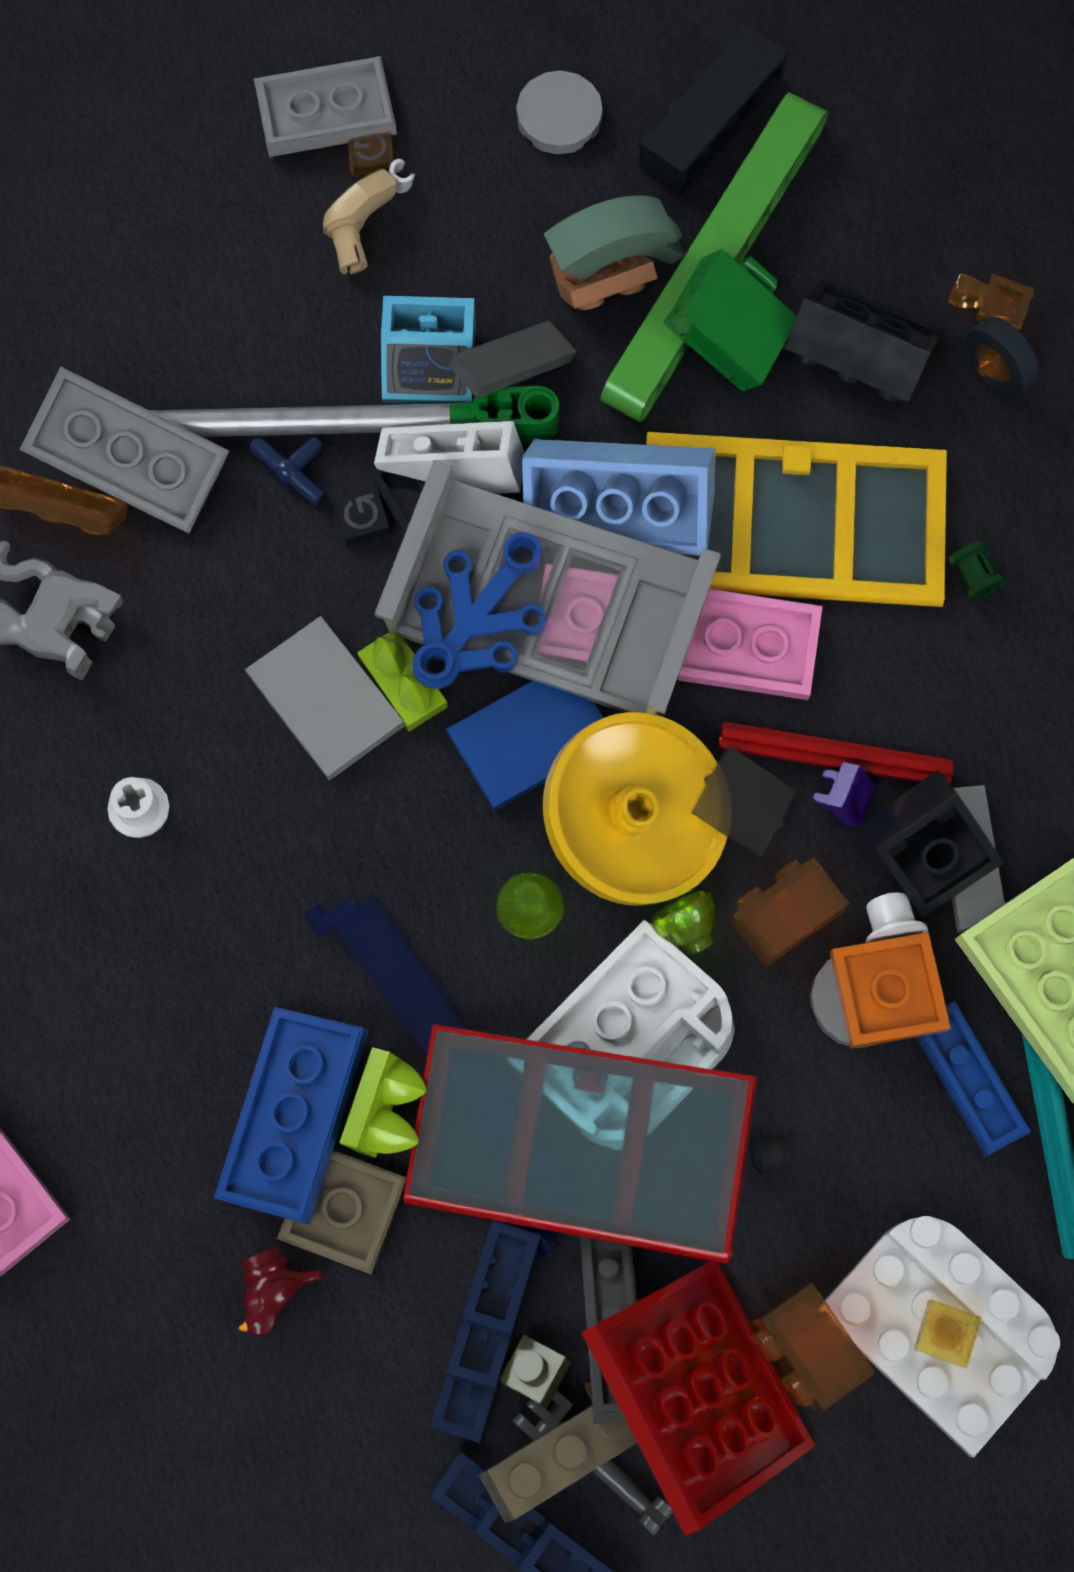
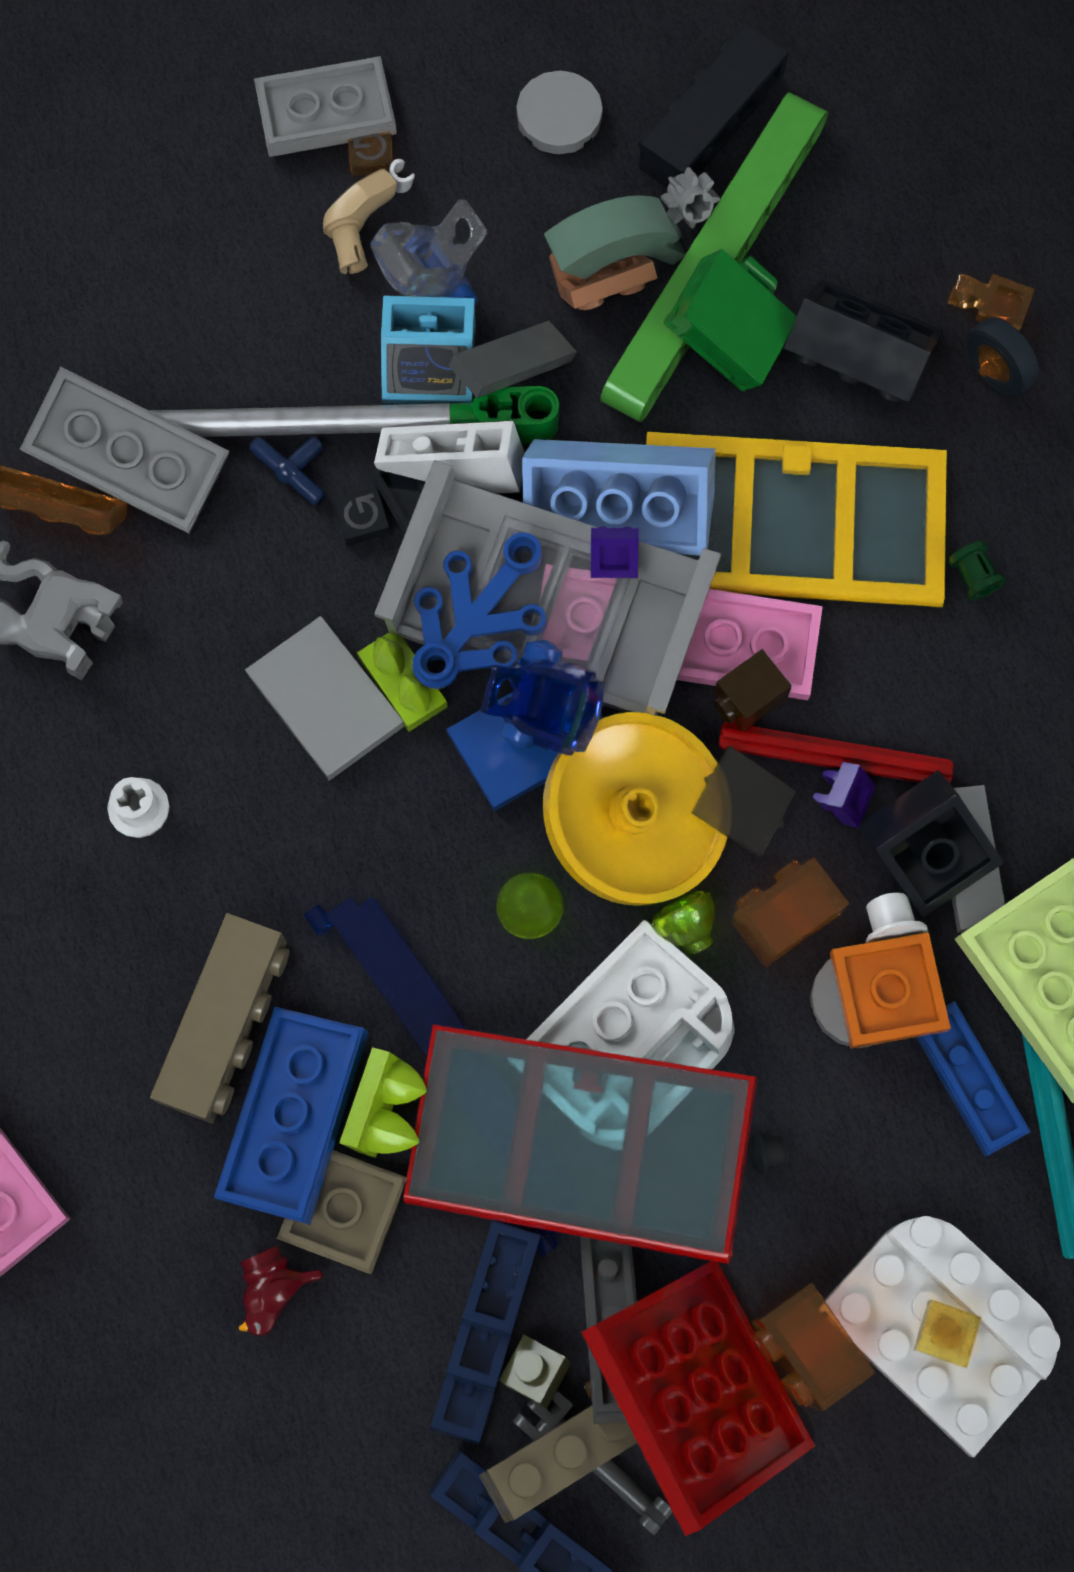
(220, 1019): none -> dark tan brick
(425, 259): none -> clear piece
(550, 703): none -> clear blue piece
(614, 552): none -> dark purple tile
(690, 197): none -> light grey gear
(751, 691): none -> dark brown brick

